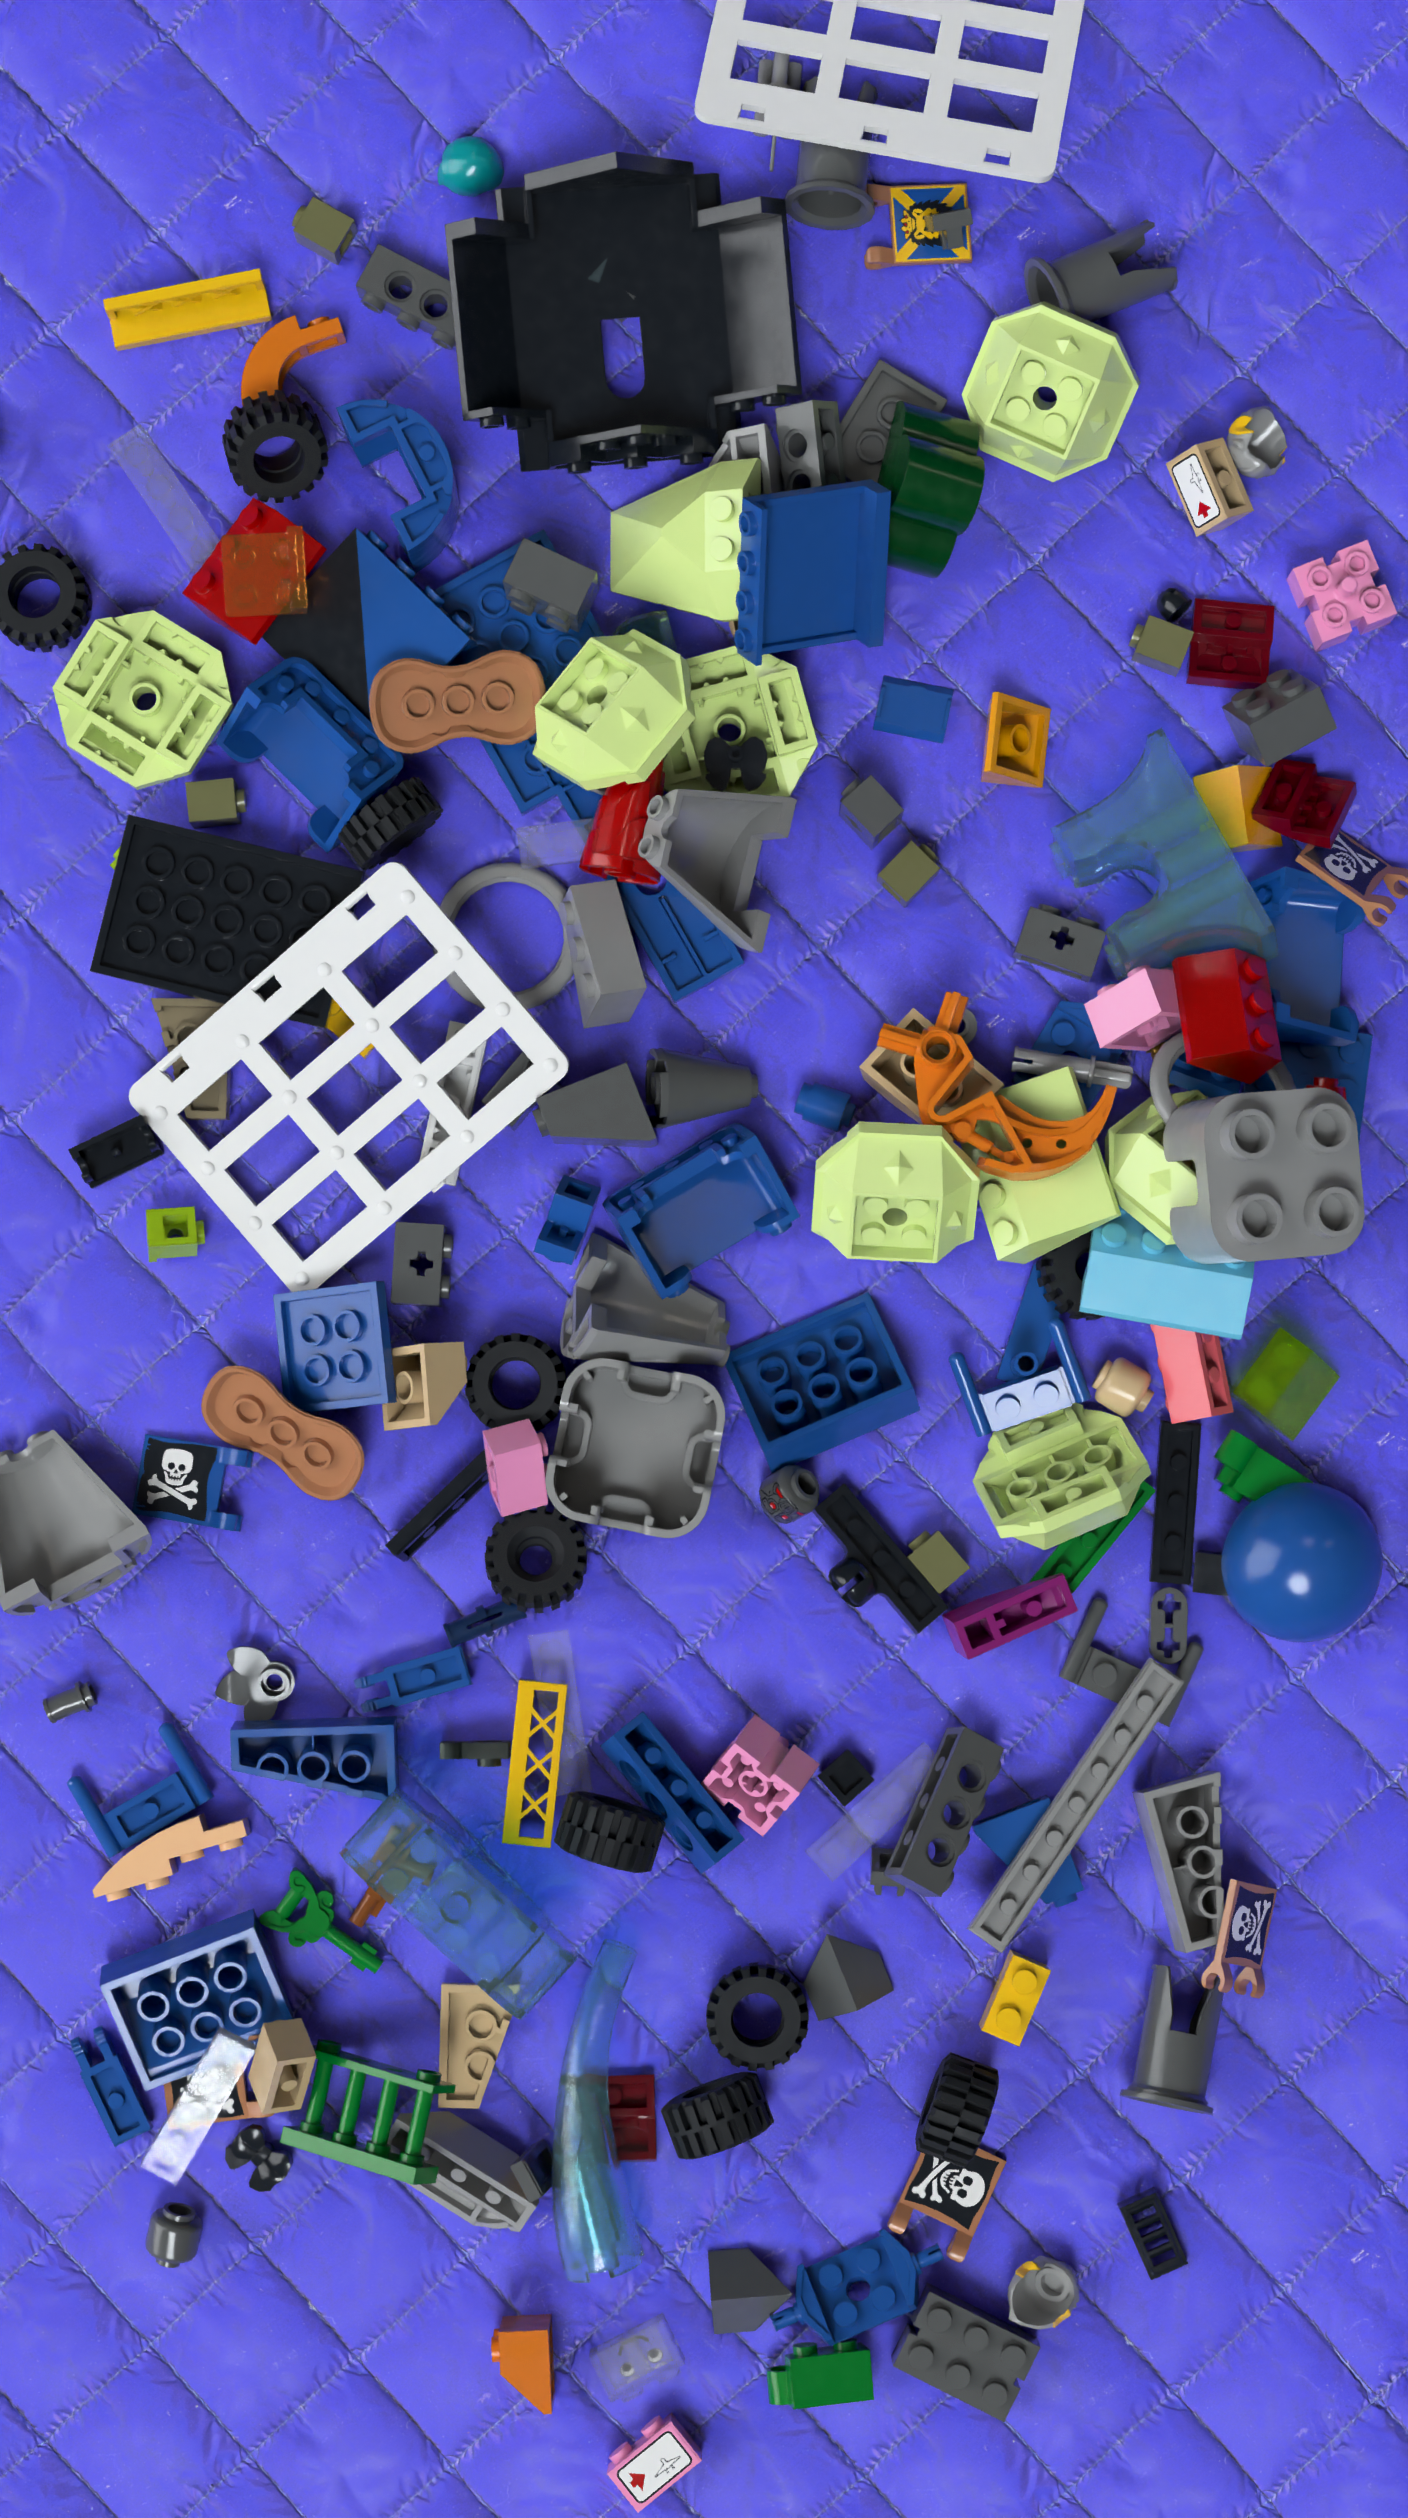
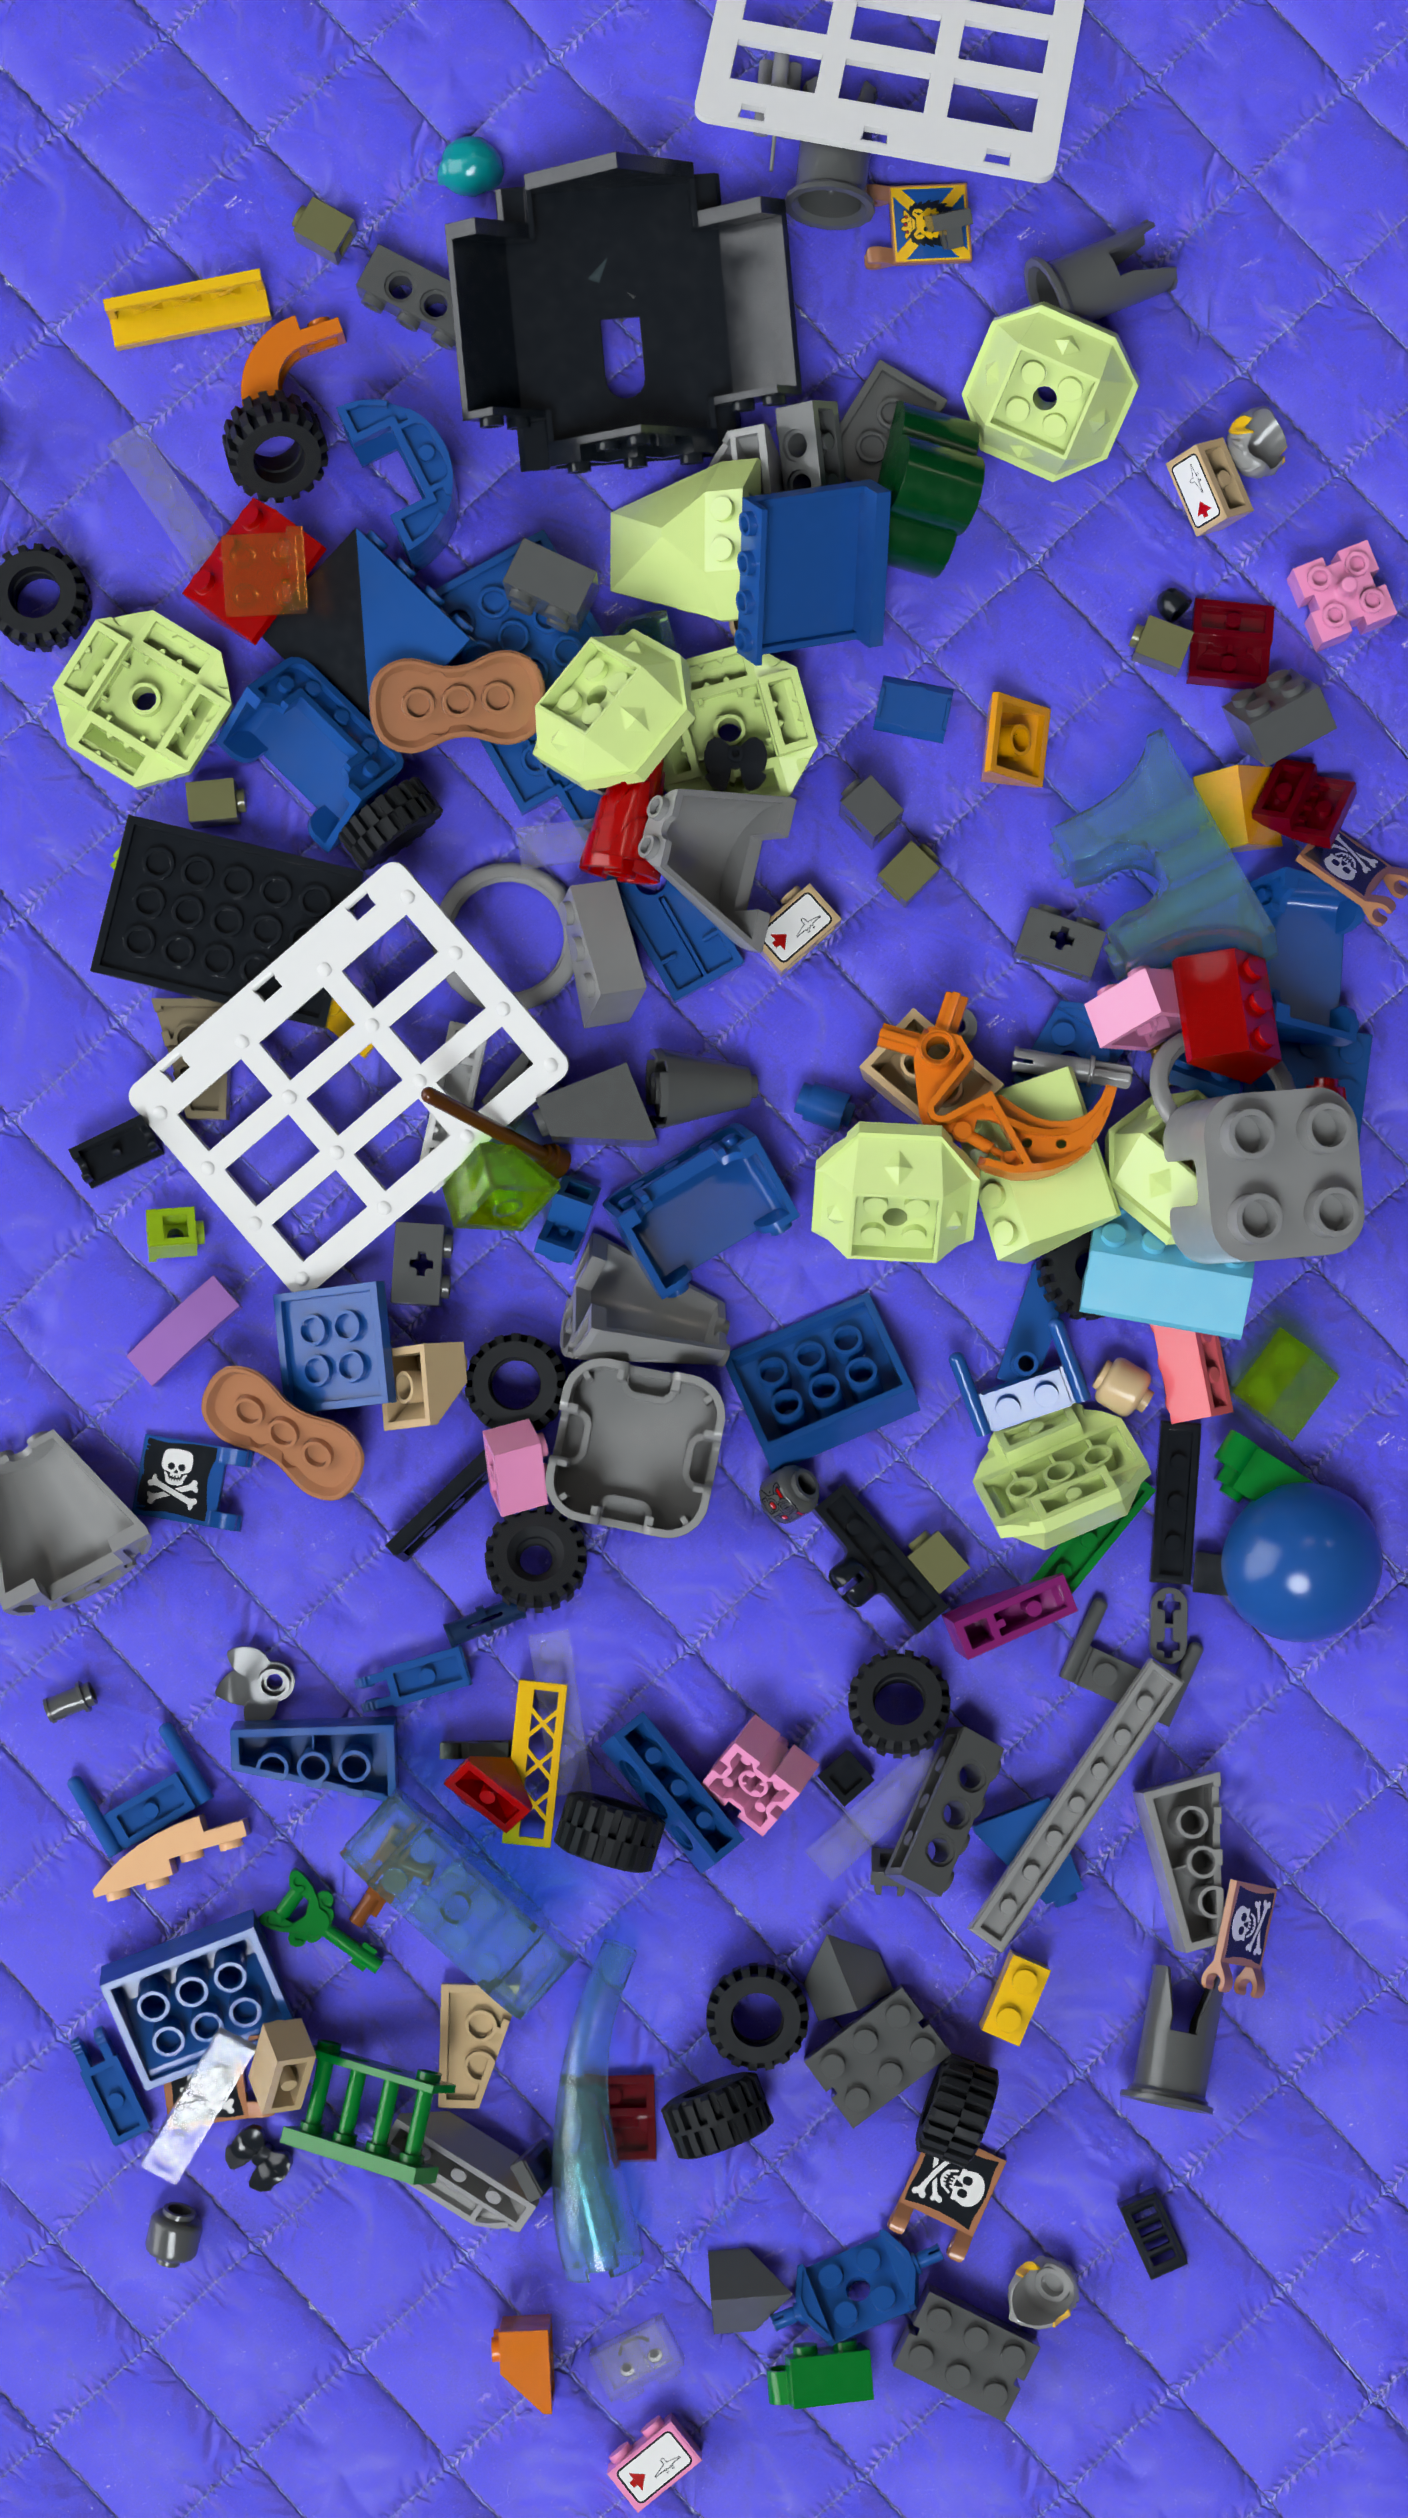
(184, 1330): none -> medium lavender slope
(491, 1789): none -> red slope
(498, 1189): none -> clear neon green slope
(548, 1156): none -> reddish brown piece
(797, 928): none -> brick
(877, 2056): none -> dark grey piece
(899, 1669): none -> black tyre

